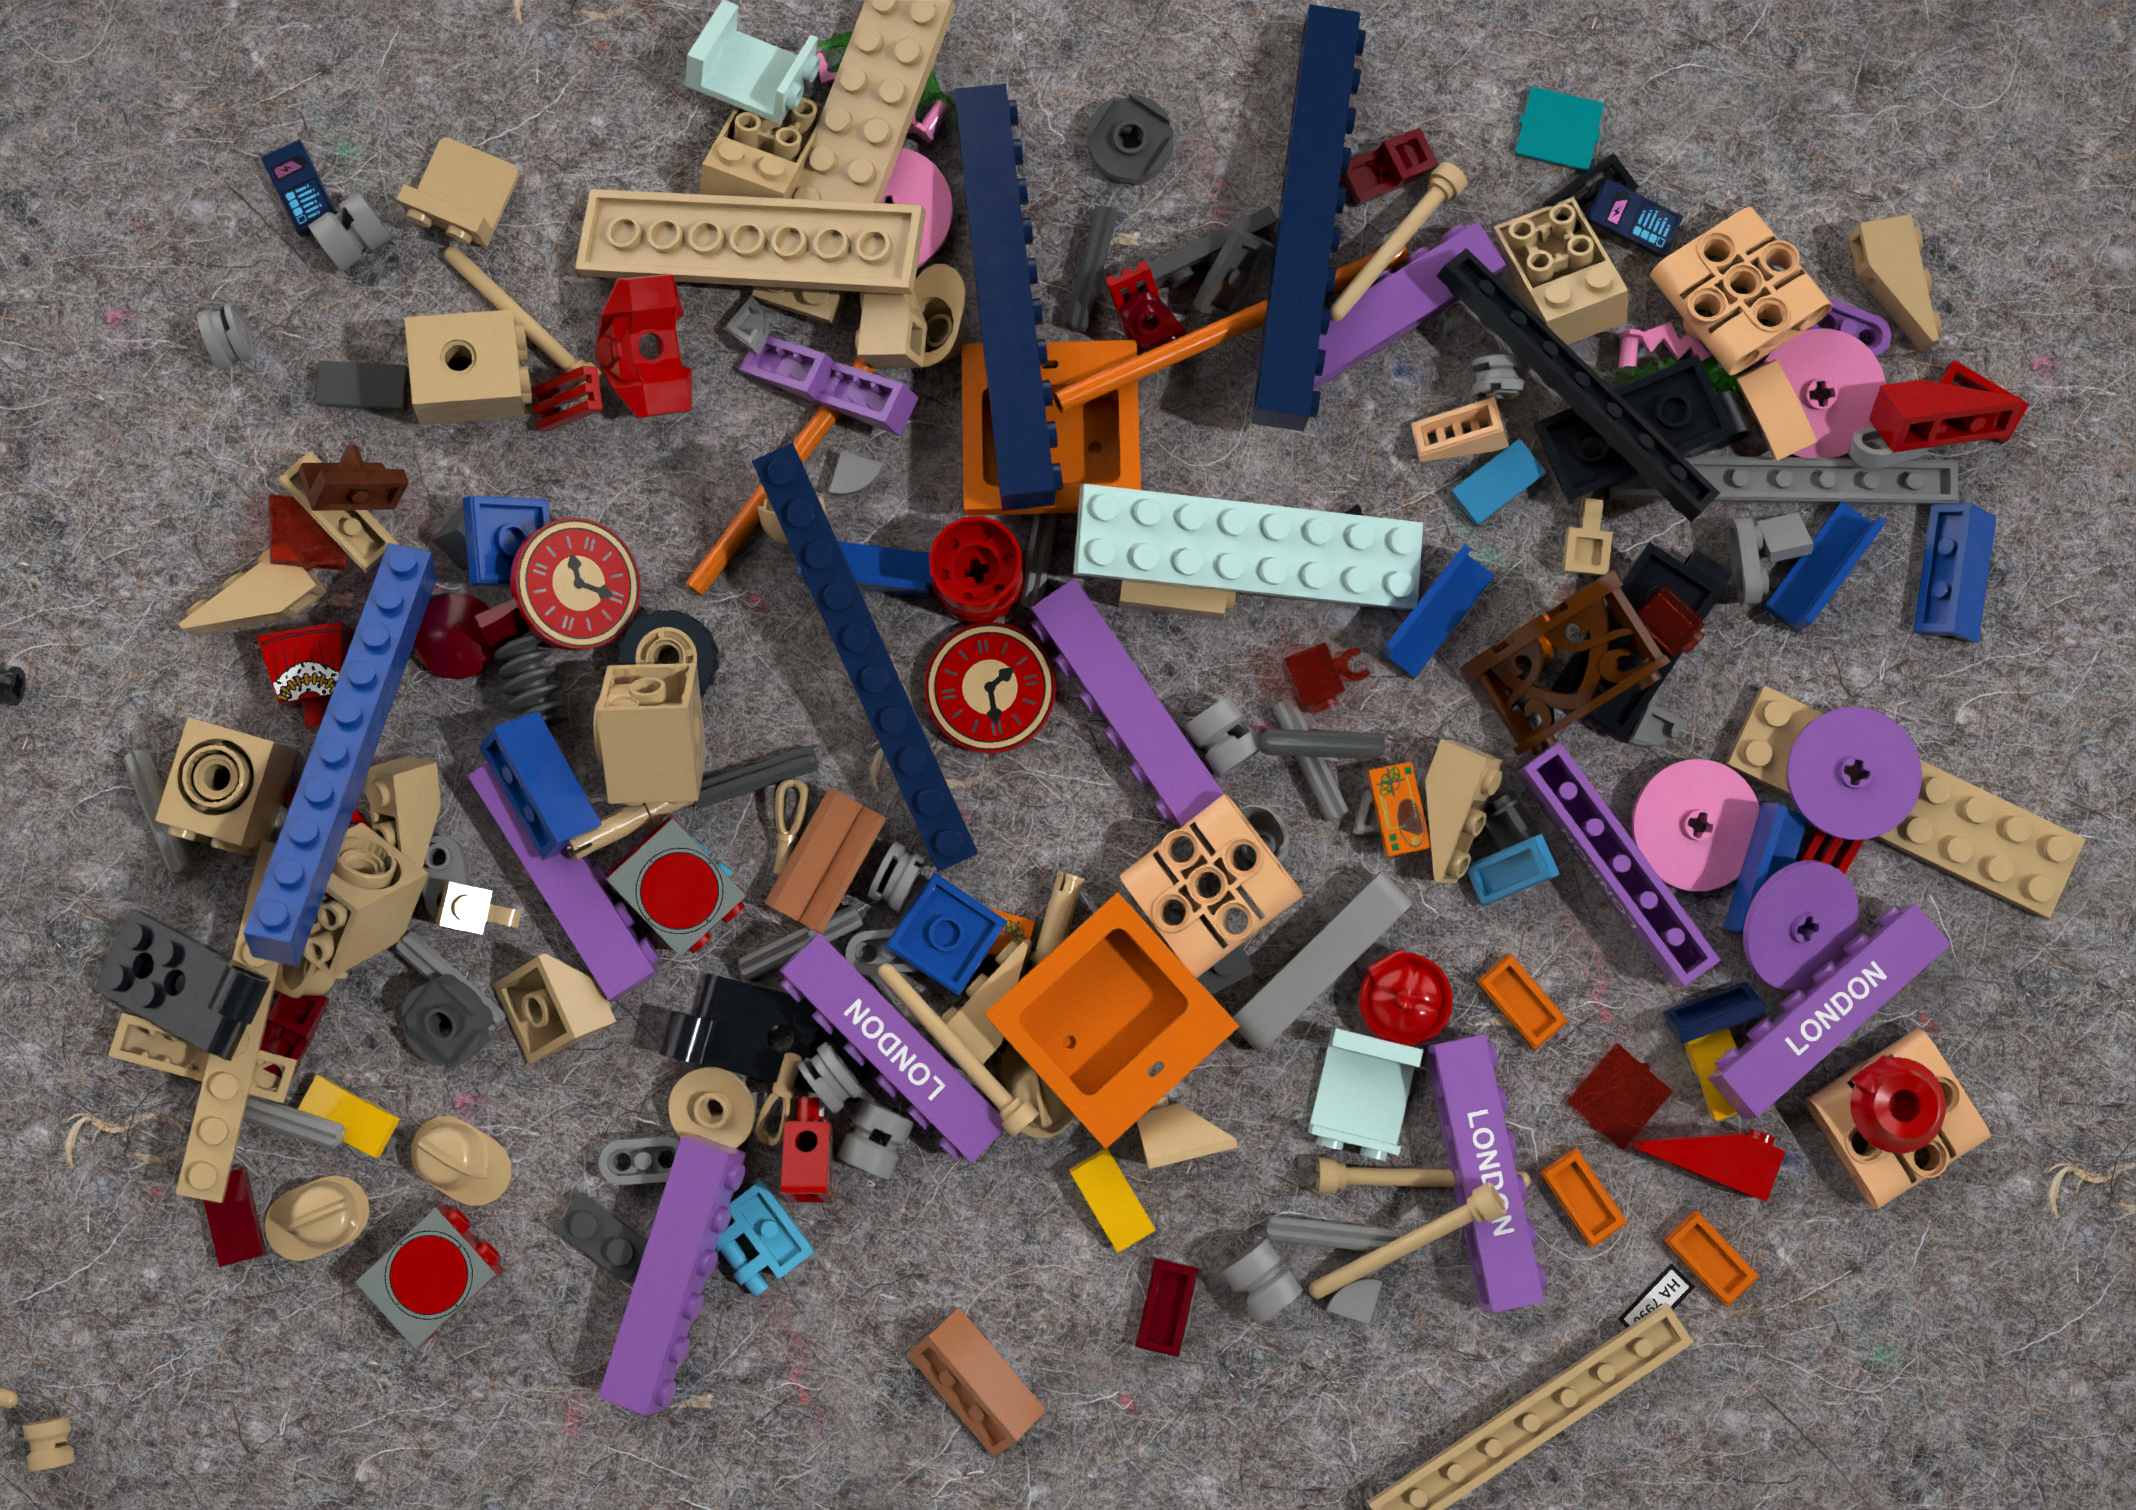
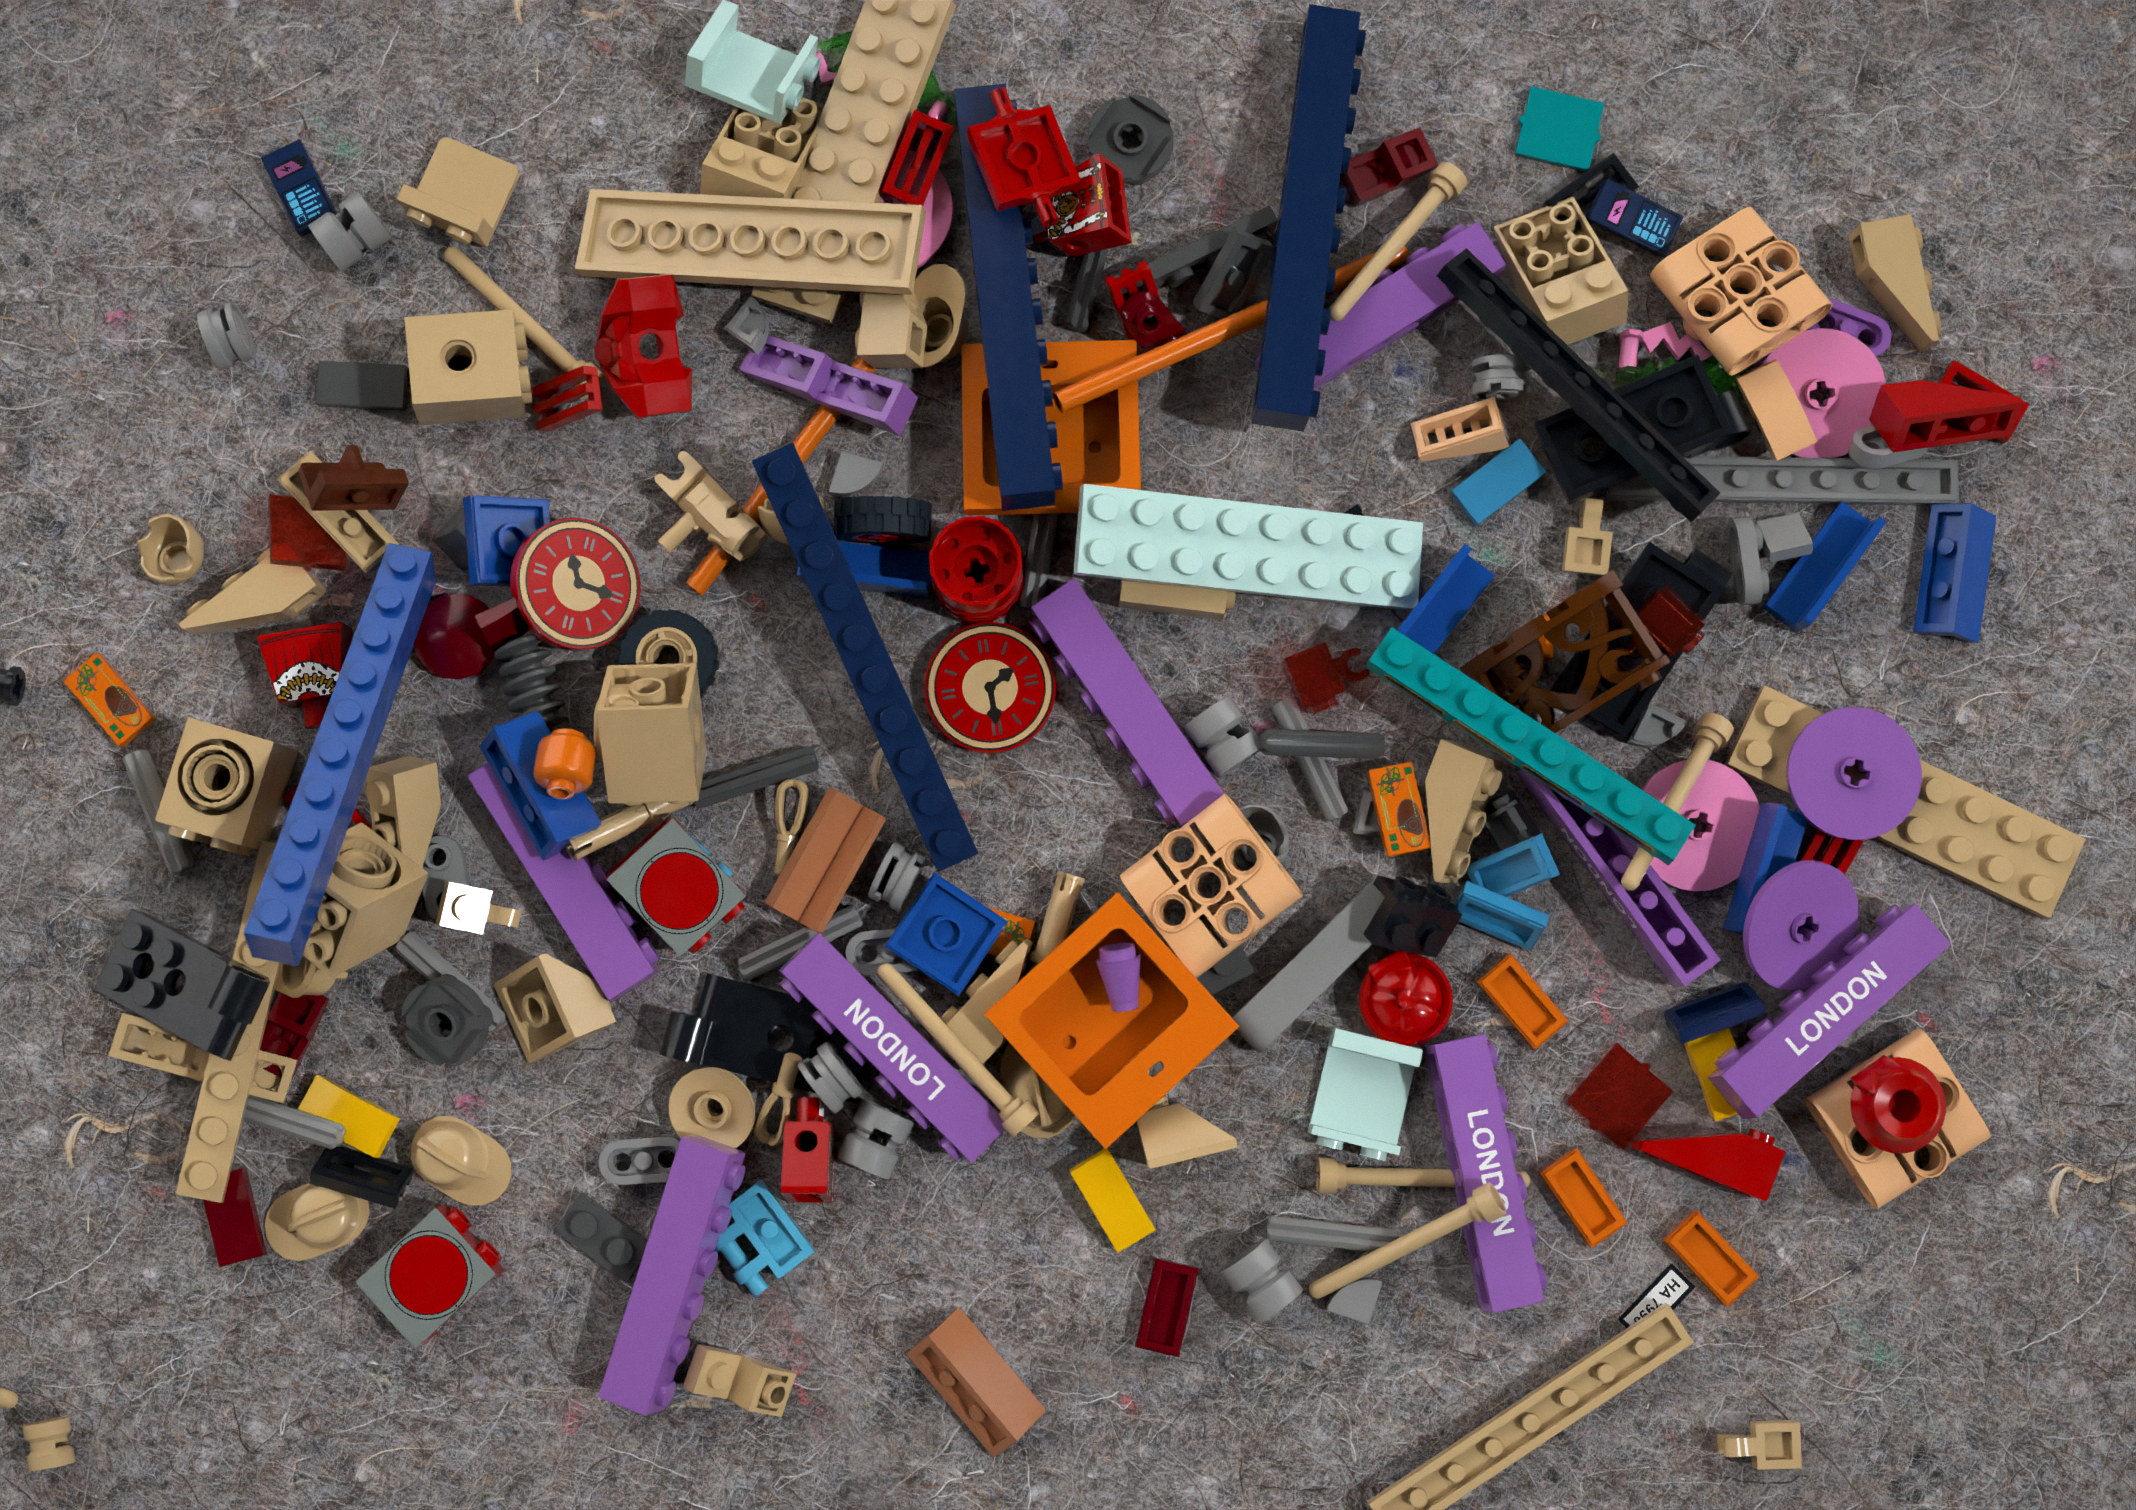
(109, 699): none -> orange tile
(171, 550): none -> tan hair
(358, 1180): none -> black tile
(564, 763): none -> orange head
(708, 509): none -> tan piece
(739, 1379): none -> tan slope
(882, 520): none -> black wheel
(931, 124): none -> red tile
(1023, 157): none -> red plate
(1093, 215): none -> torso
(1120, 974): none -> medium lavender cone
(1412, 917): none -> black bracket
(1500, 916): none -> dark azure tile
(1530, 746): none -> teal plate
(1710, 734): none -> tan piece
(1770, 1444): none -> tan plate

